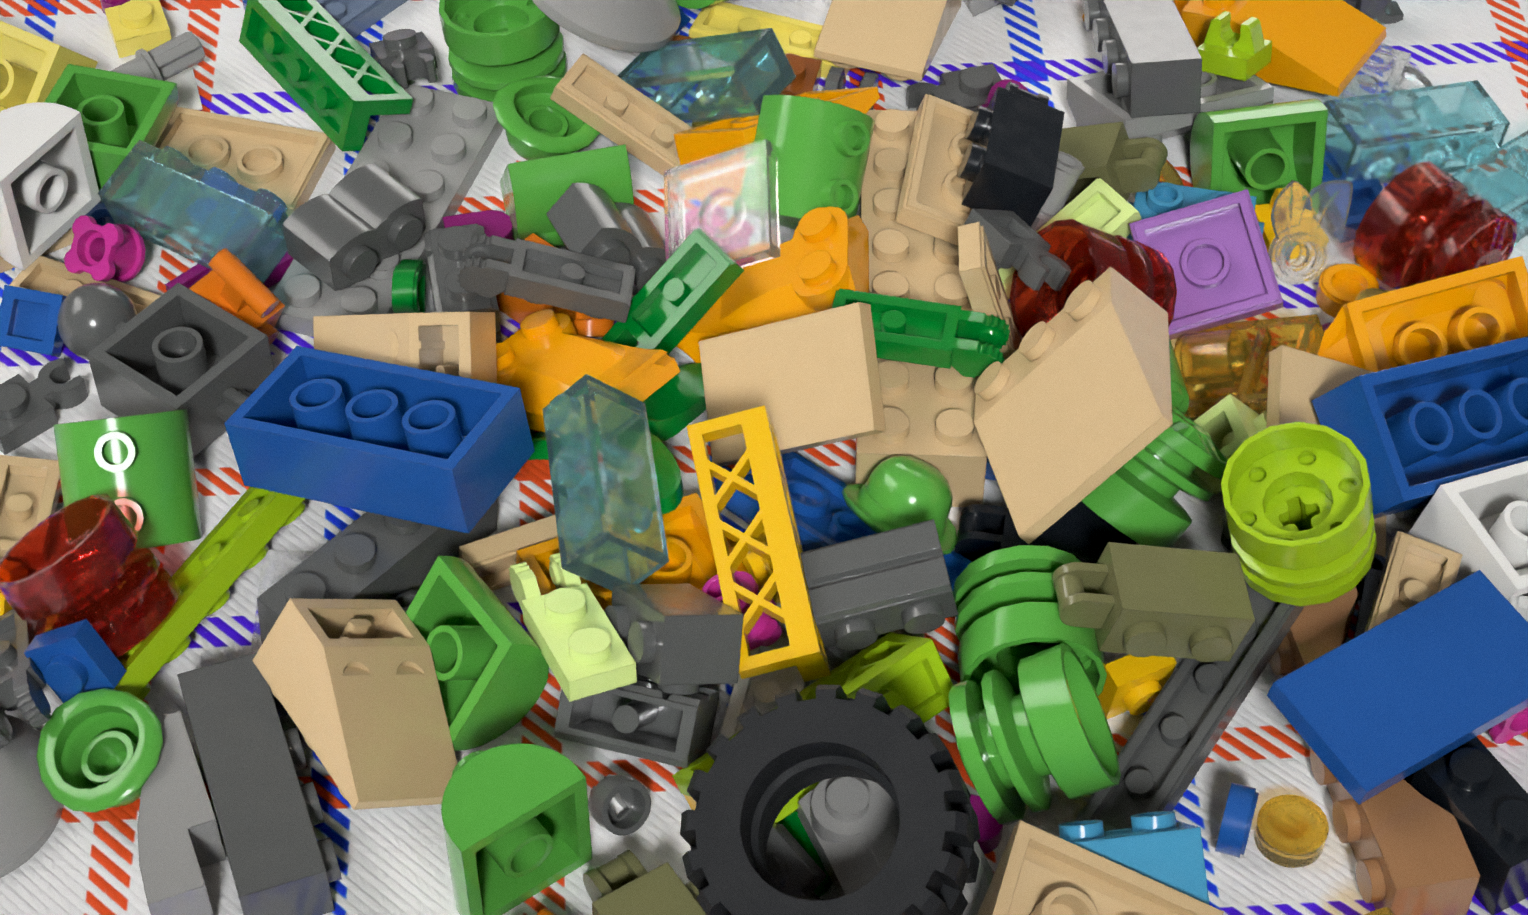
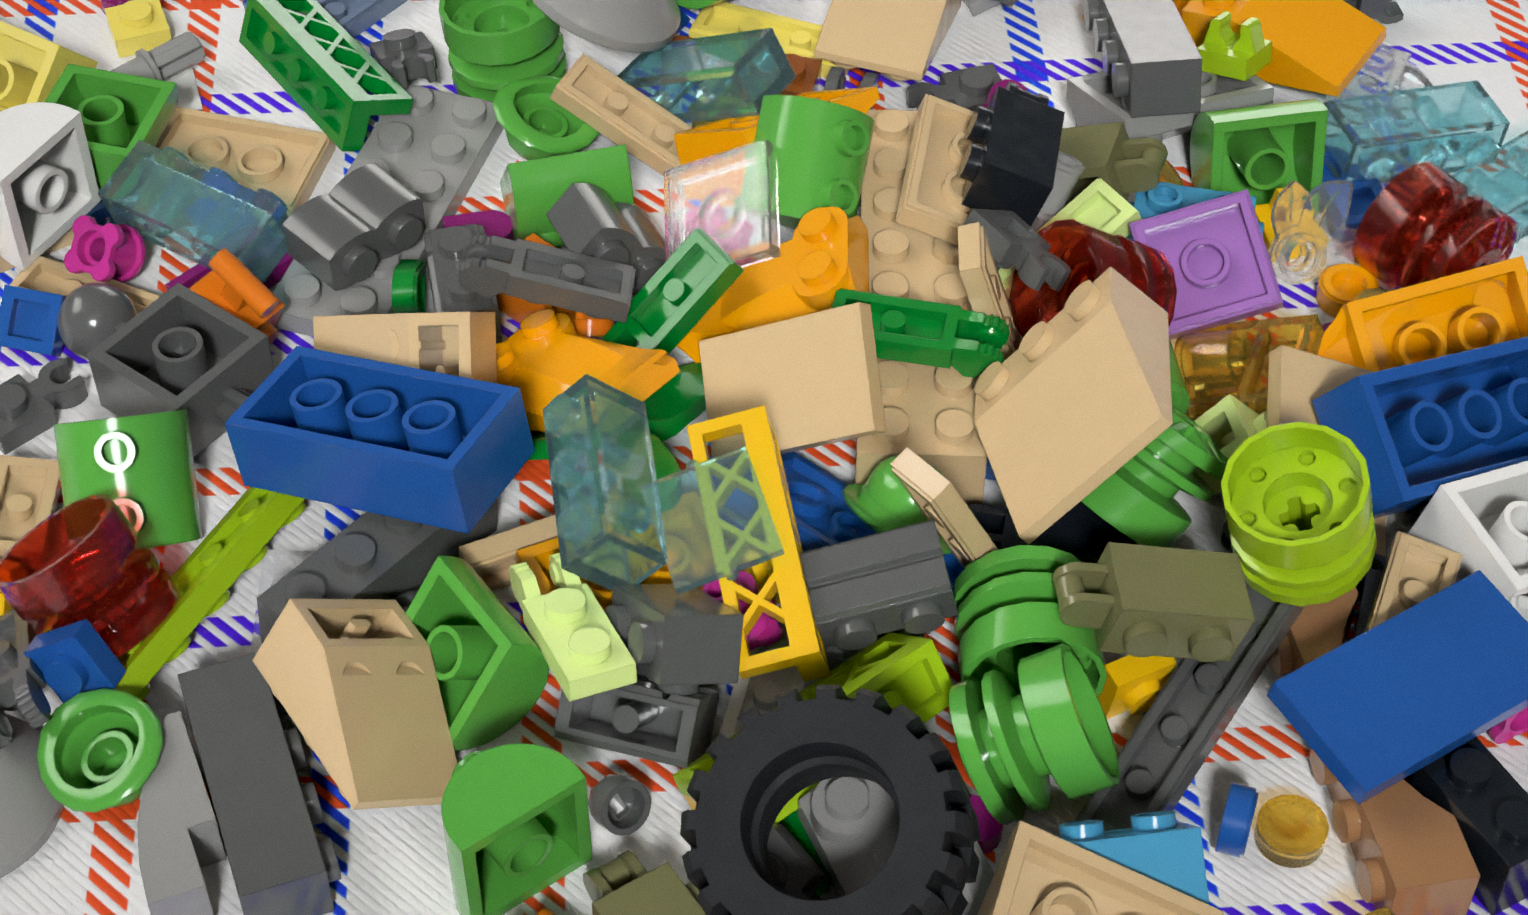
(712, 520): none -> clear light blue piece
(943, 503): none -> tan tile

